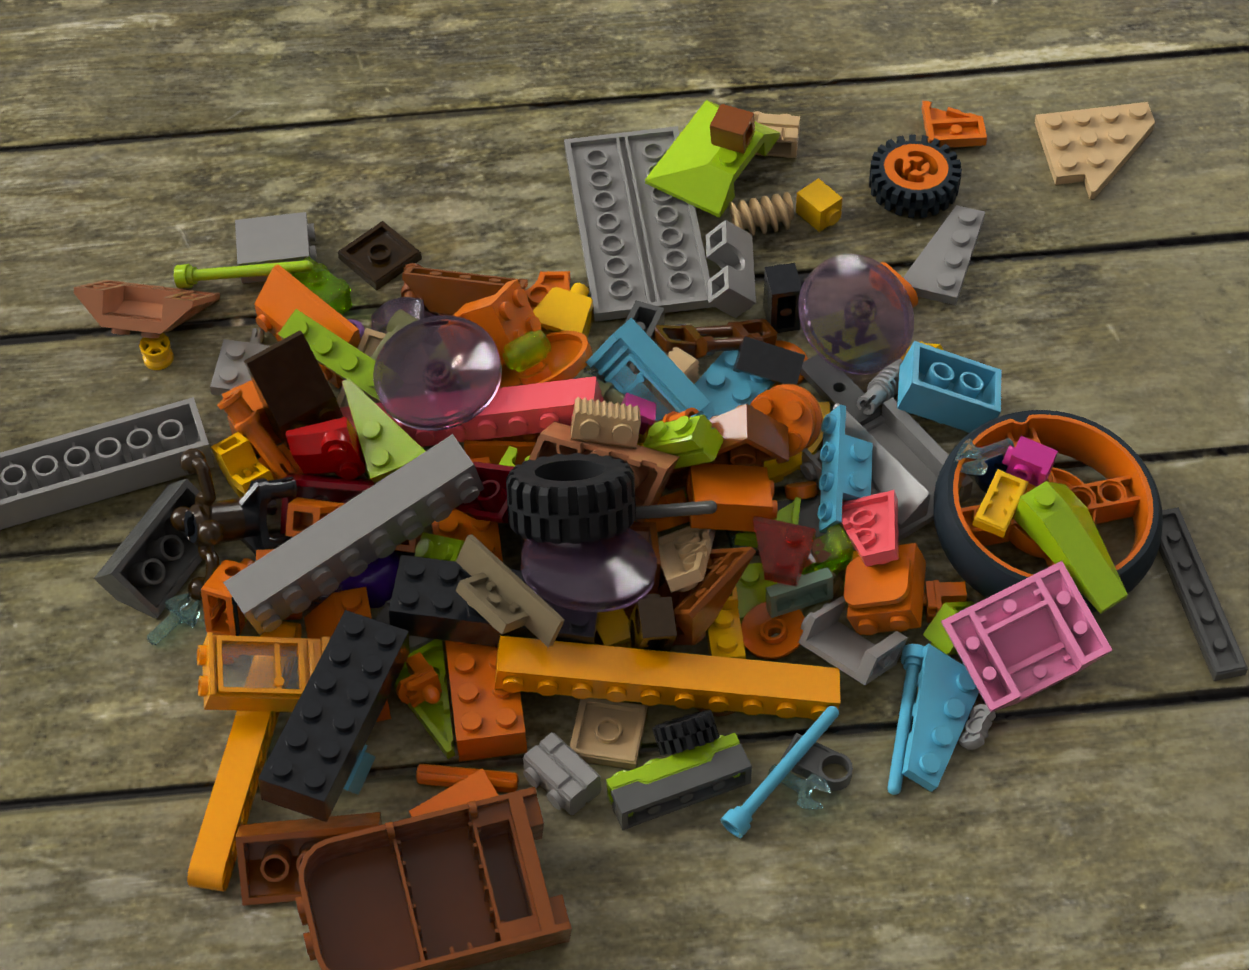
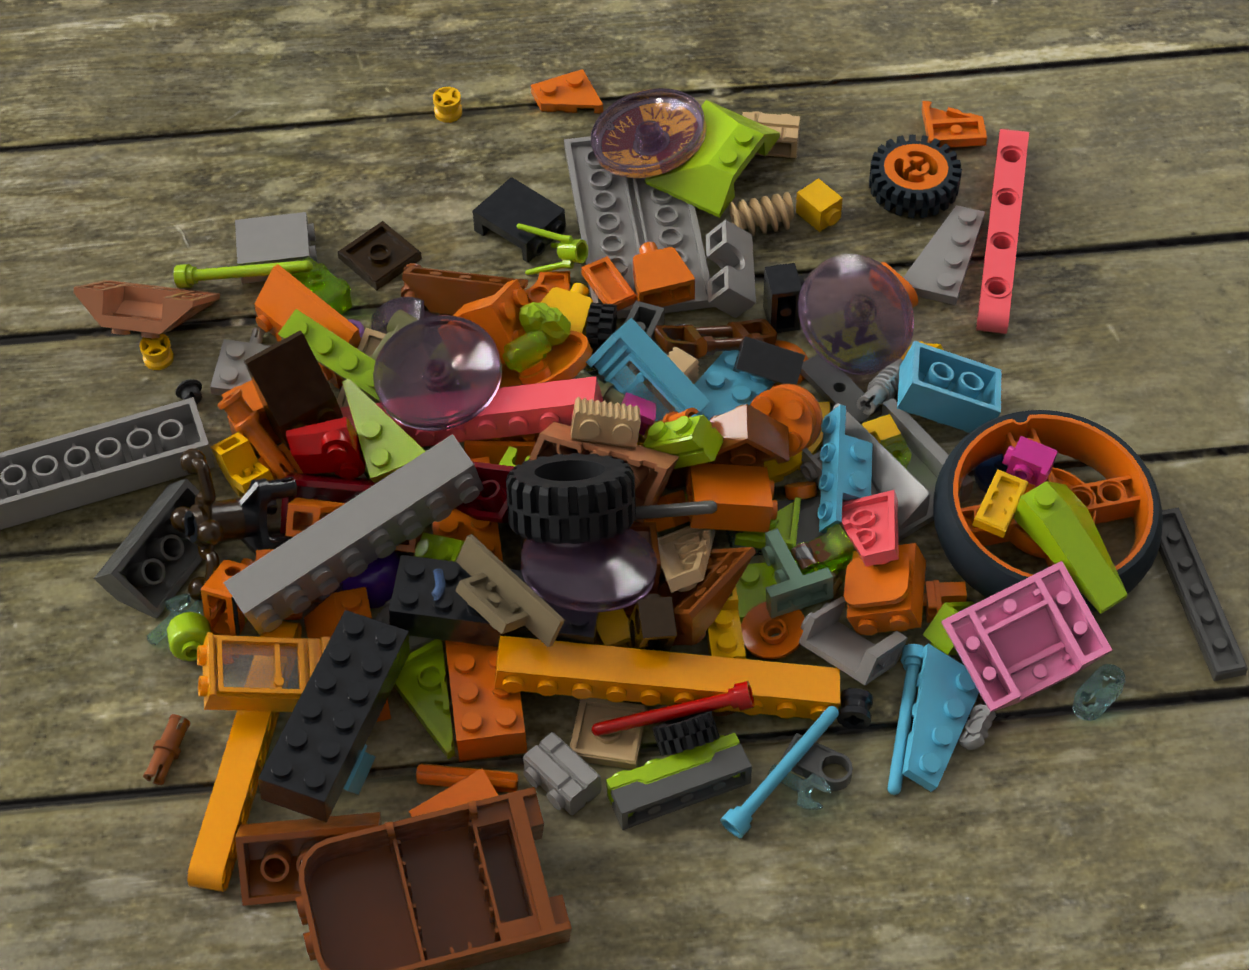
(166, 749): none -> dark orange pin
(186, 633): none -> lime head
(188, 389): none -> black piece
(421, 685): orange piece -> none
(439, 584): none -> medium blue leg
(447, 104): none -> yellow wheel
(518, 204): none -> black panel
(547, 319): none -> lime rock
(566, 93): none -> orange wing
(568, 250): none -> lime plant
(600, 324): none -> black tyre
(608, 283): none -> orange tile
(648, 133): none -> dish
(662, 276): none -> orange torso
(732, 128): dark orange panel -> none
(738, 697): none -> red piece
(783, 549): clear red wing -> none
(855, 708): none -> black wheel
(890, 437): none -> leg
(978, 466): clear light blue bar -> none
(1003, 232): none -> coral beam
(1092, 142): tan wing -> none
(1093, 687): none -> clear light blue beam

